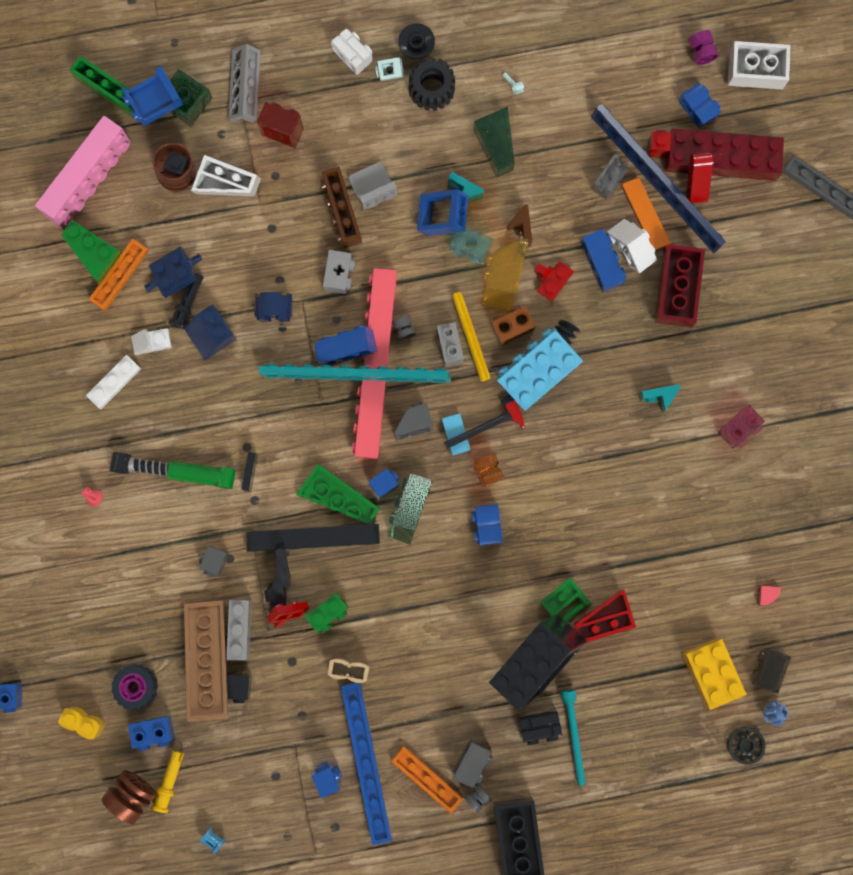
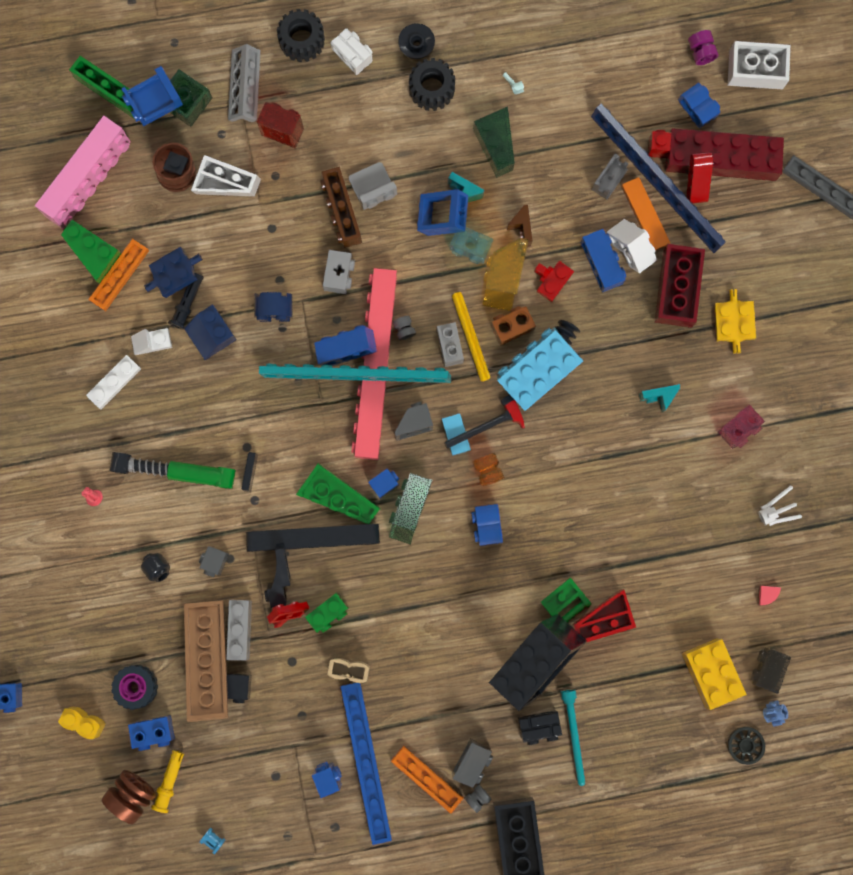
(155, 567): none -> black head
(301, 21): none -> black tyre
(395, 63): light aqua brick -> none
(735, 321): none -> yellow plate
(769, 515): none -> white plant

